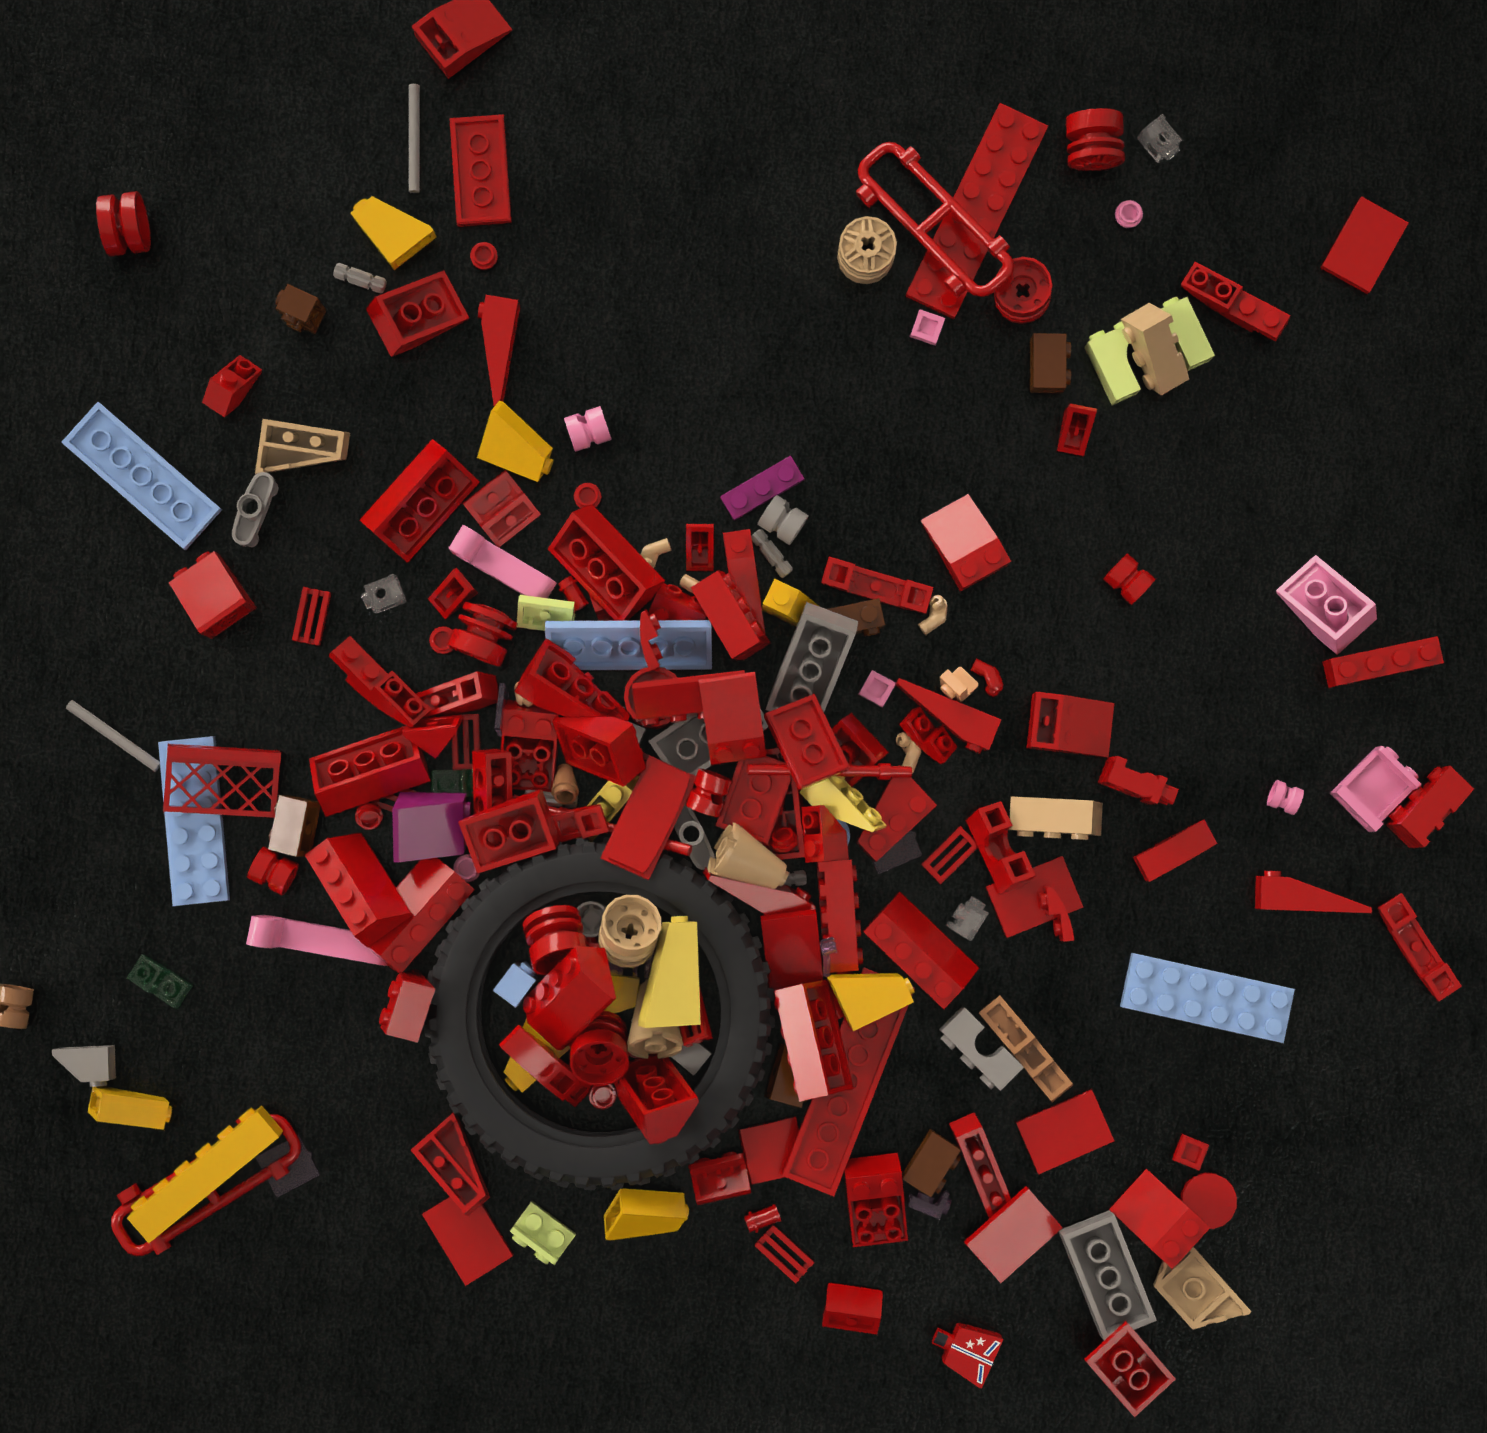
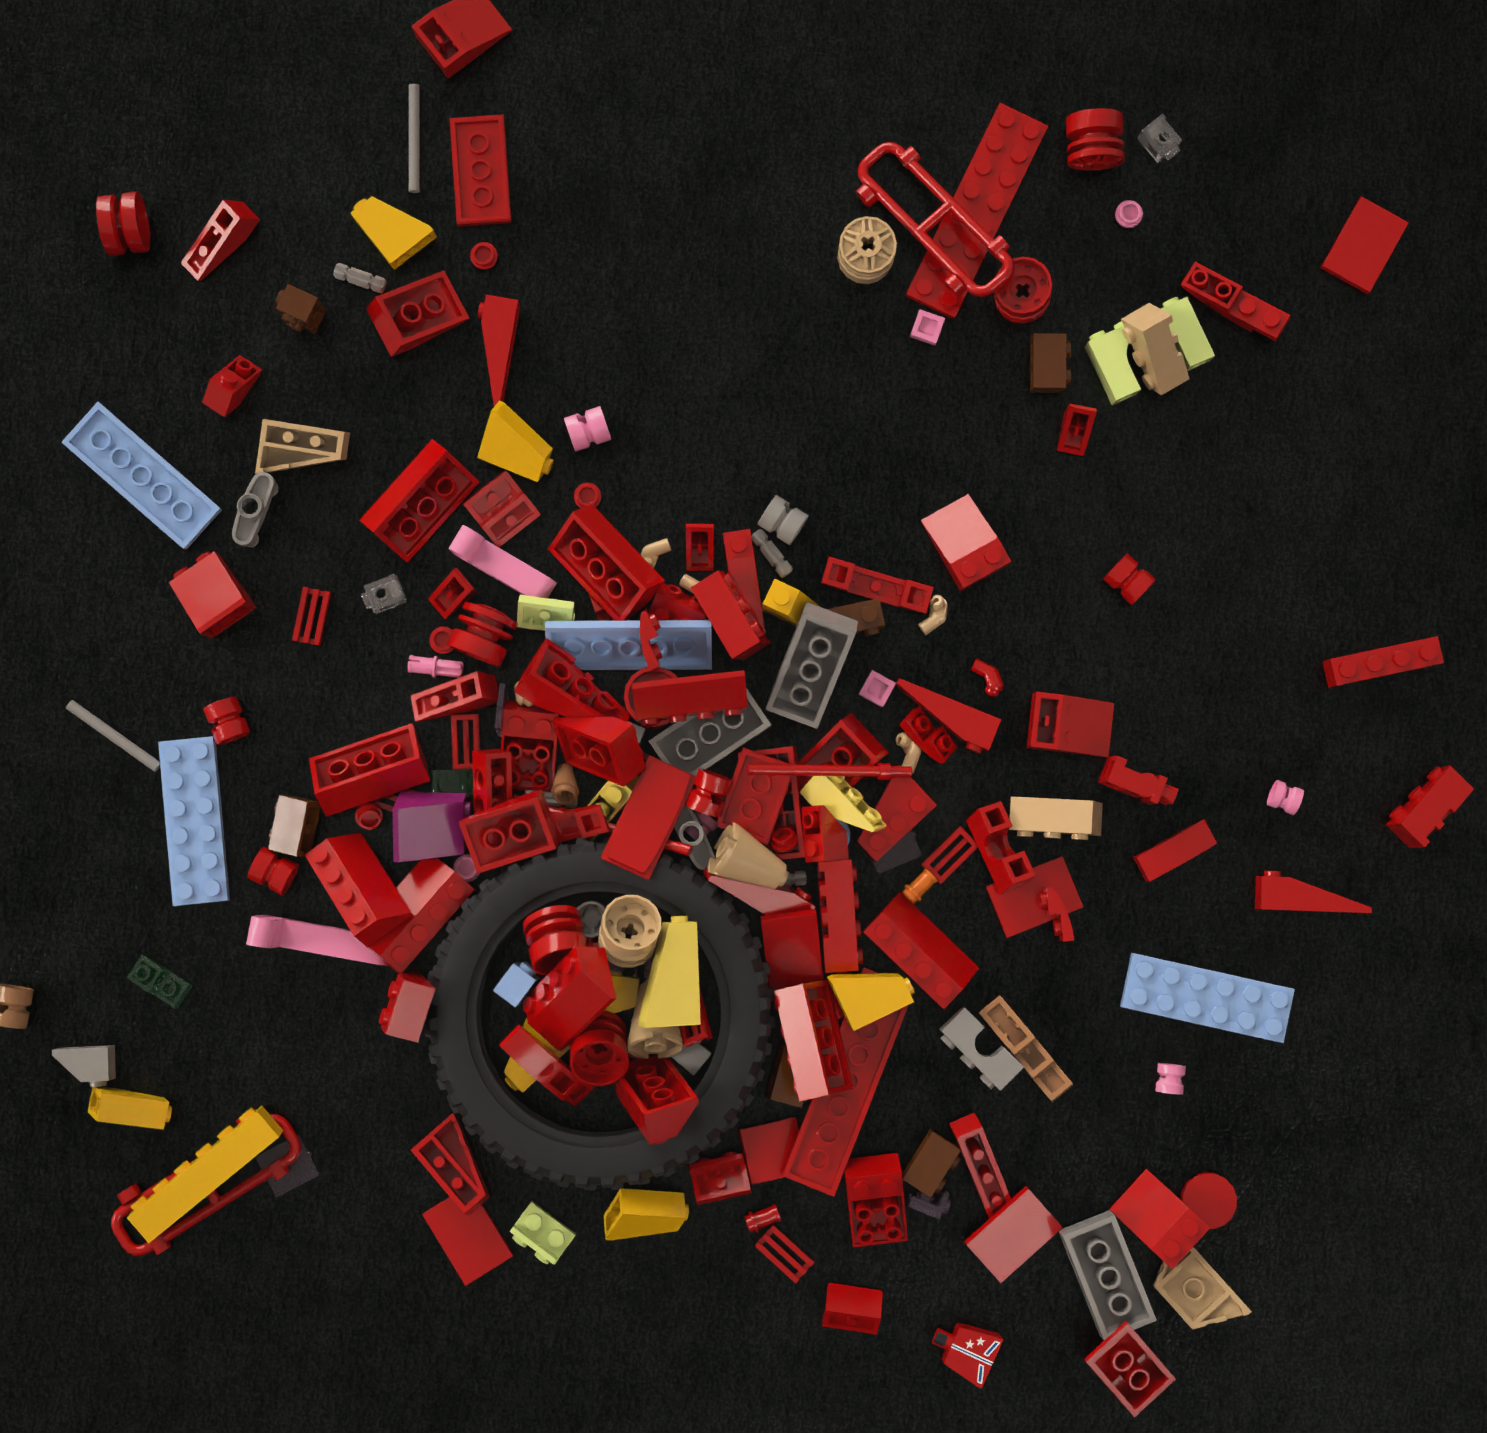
(220, 237): none -> red slope
(221, 756): red fence -> none
(226, 720): none -> red wheel
(376, 685): red slope -> none
(433, 733): red slope -> none
(435, 666): none -> bright pink axle
(573, 593): red pin -> none
(602, 1096): red plate -> none
(707, 822): none -> bright pink wheel
(732, 718): red slope -> none
(762, 488): magenta plate -> none
(806, 742): red tile -> none
(827, 947): hand -> none
(919, 886): none -> orange pin
(957, 684): light nougat bracket -> none
(968, 918): clear brick -> none
(1064, 1131): red tile -> none
(1170, 1078): none -> bright pink wheel
(1190, 1152): red tile -> none
(1328, 604): bright pink slope -> none
(1375, 787): bright pink panel -> none
(1417, 948): red slope -> none

